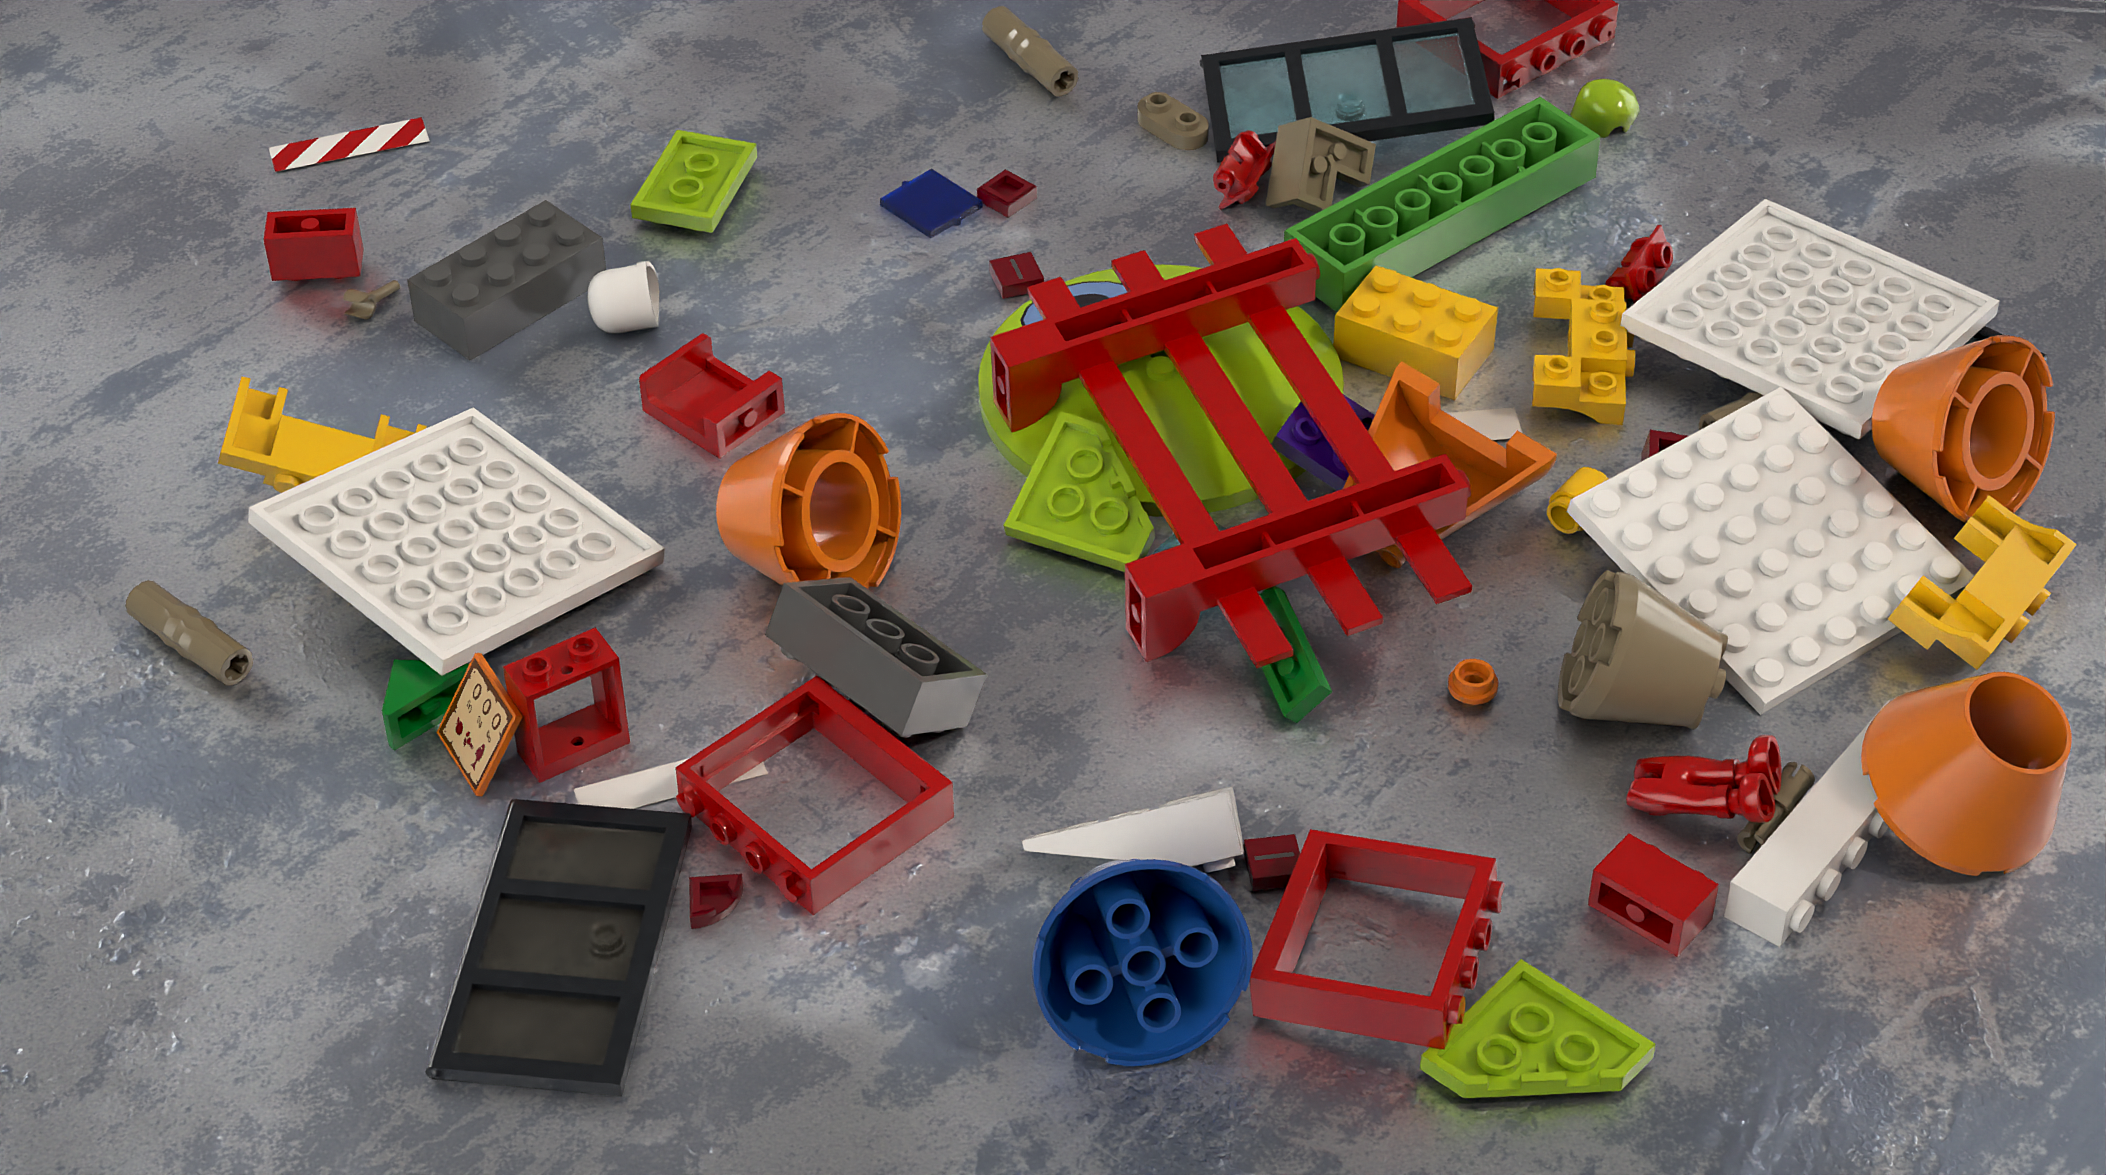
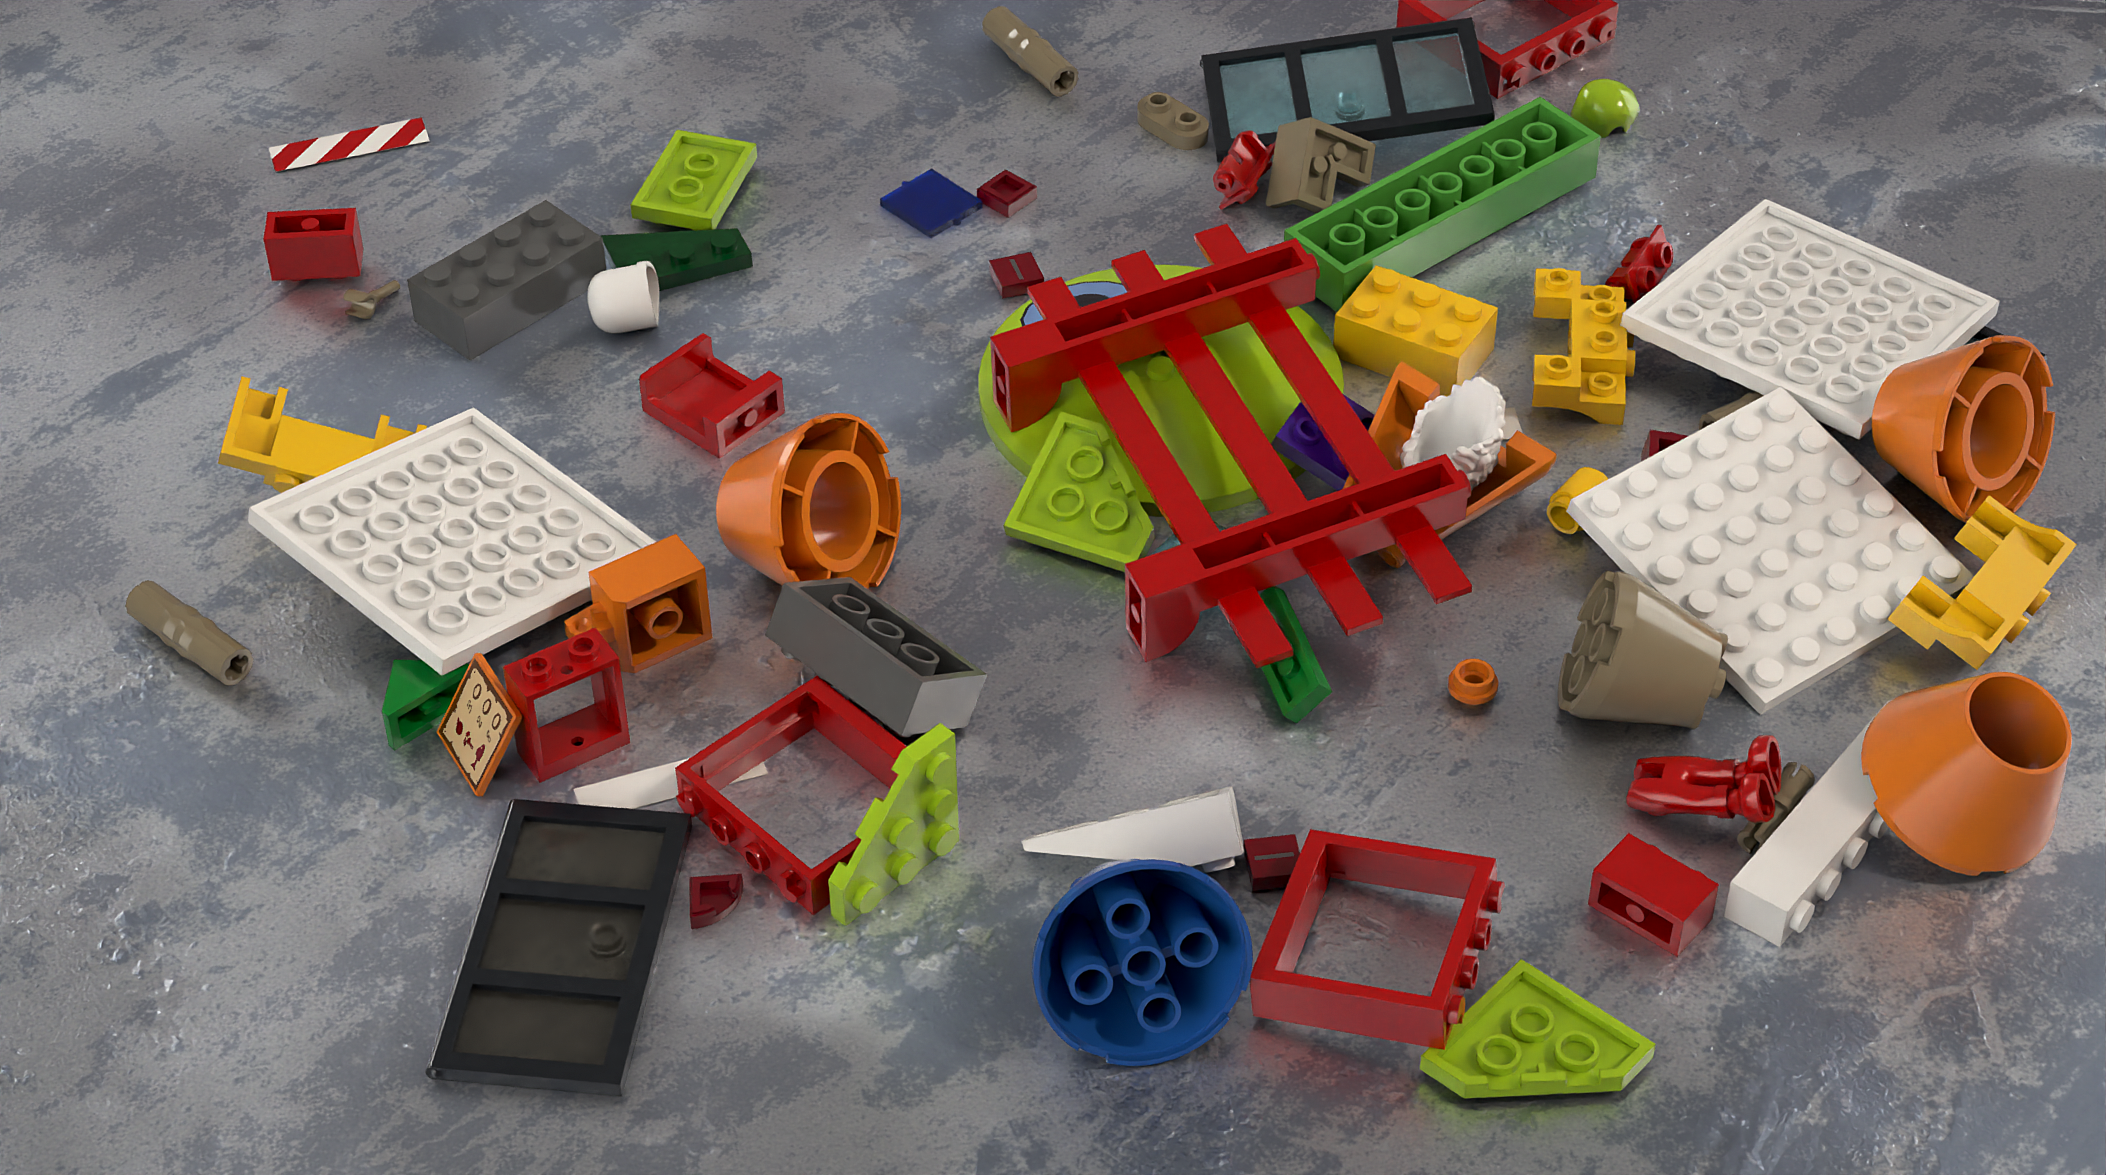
(648, 604): none -> orange hinge
(681, 255): none -> dark green wing
(903, 830): none -> lime plate
(1462, 427): none -> white piece

